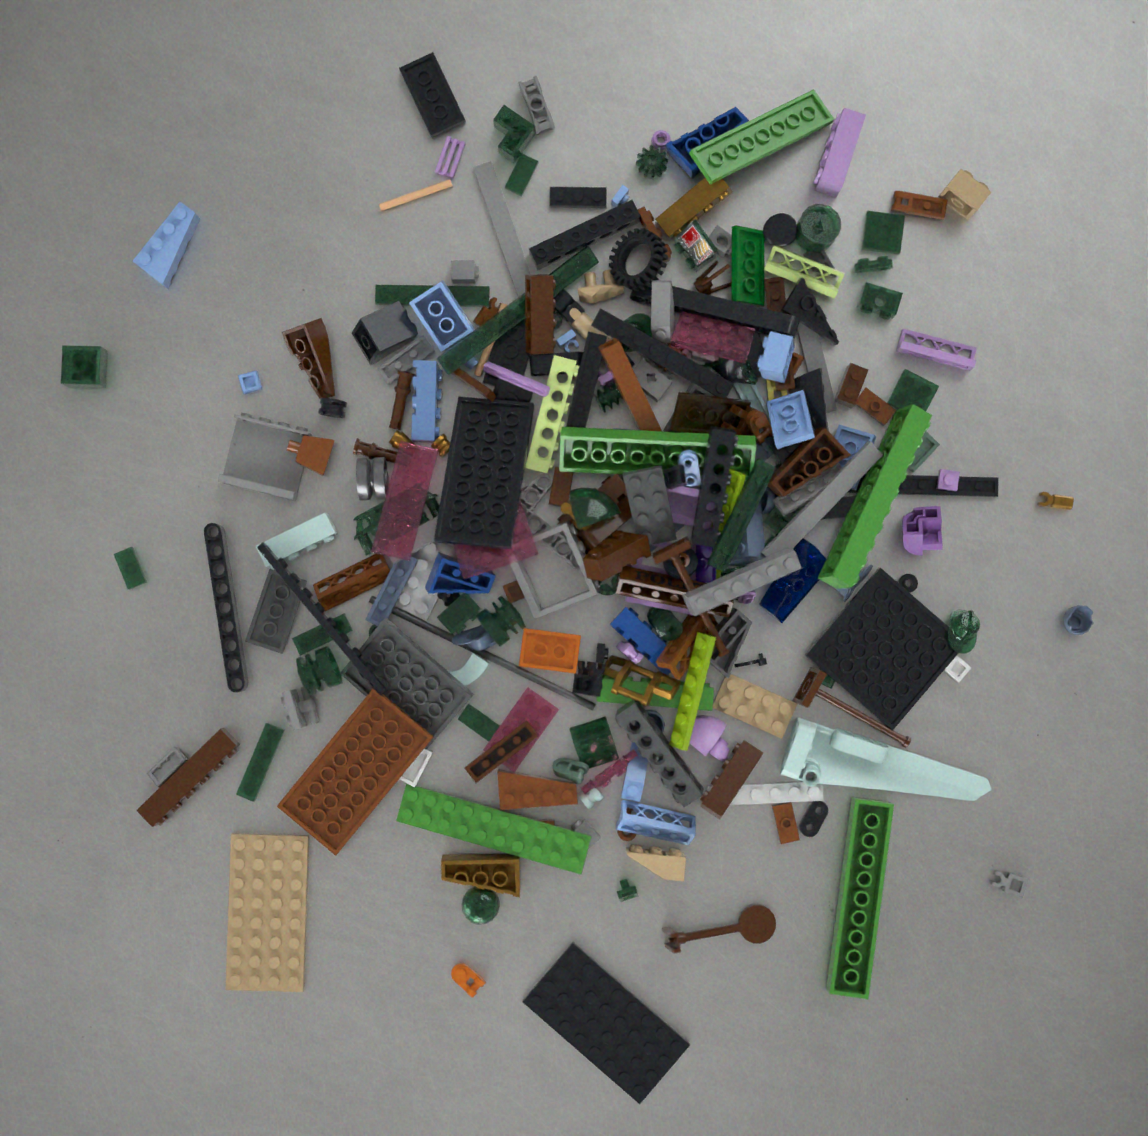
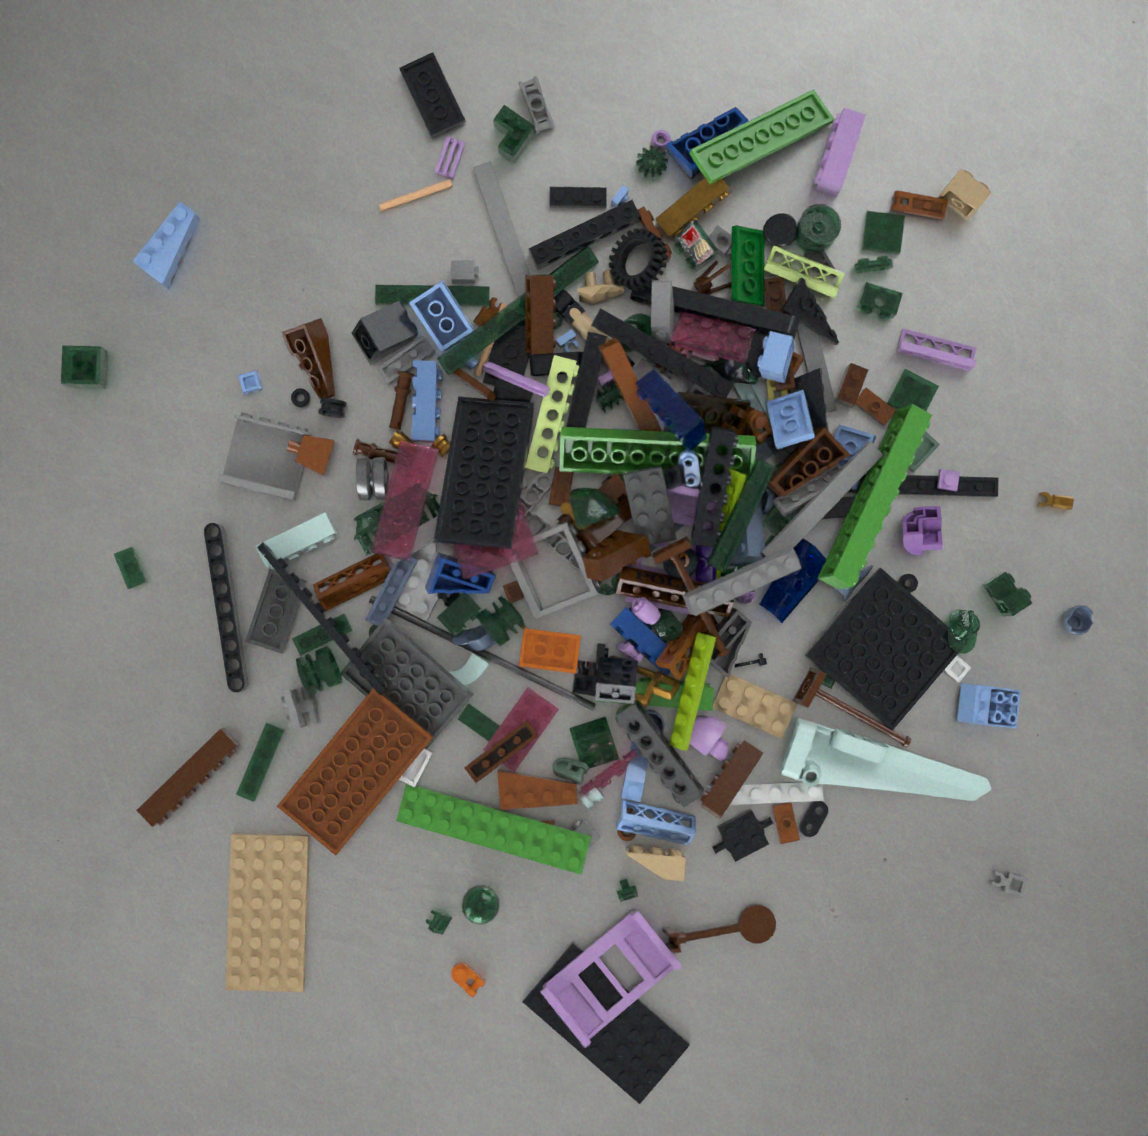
(167, 766): light grey plate -> none
(294, 397): none -> black plate
(439, 922): none -> clear green tile
(483, 871): pearl gold wedge -> none
(521, 174): clear green tile -> none
(577, 1003): none -> lavender piece
(616, 680): none -> black bracket
(645, 611): none -> lavender brick
(671, 410): none -> clear blue wedge
(742, 835): none -> black plate
(859, 898): bright green brick -> none
(988, 705): none -> light blue slope
(1006, 595): none -> clear green brick

